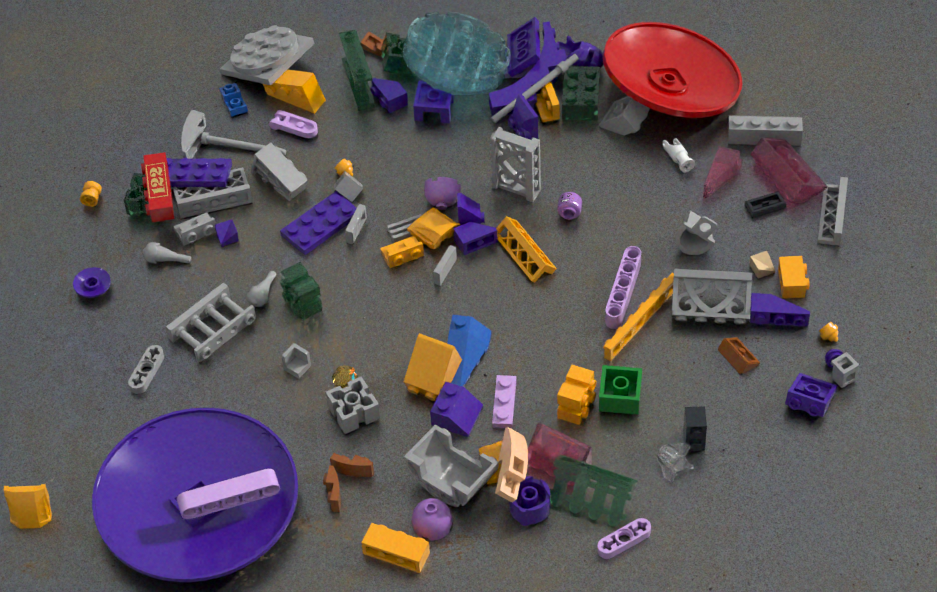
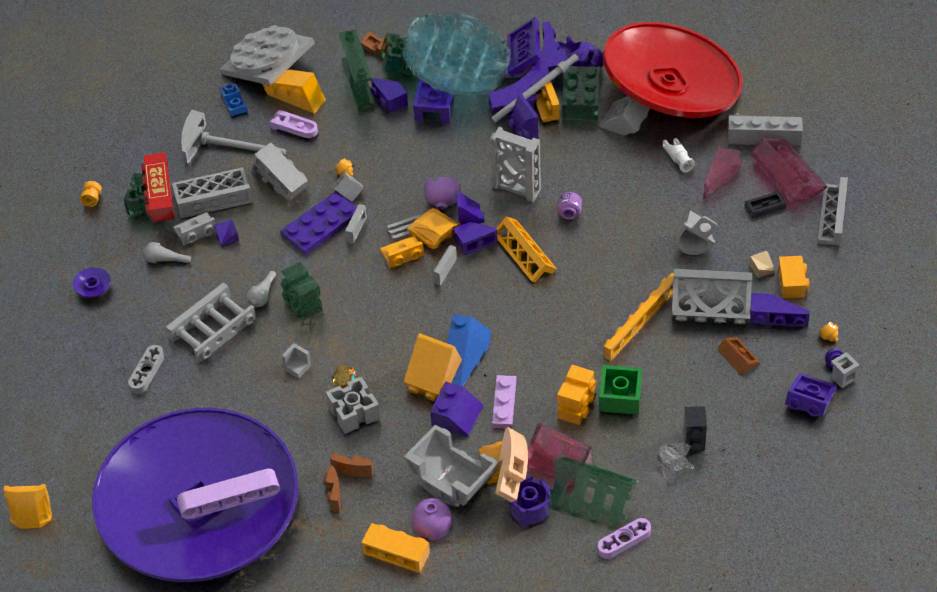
(199, 172): dark purple plate -> none
(623, 287): lavender beam -> none

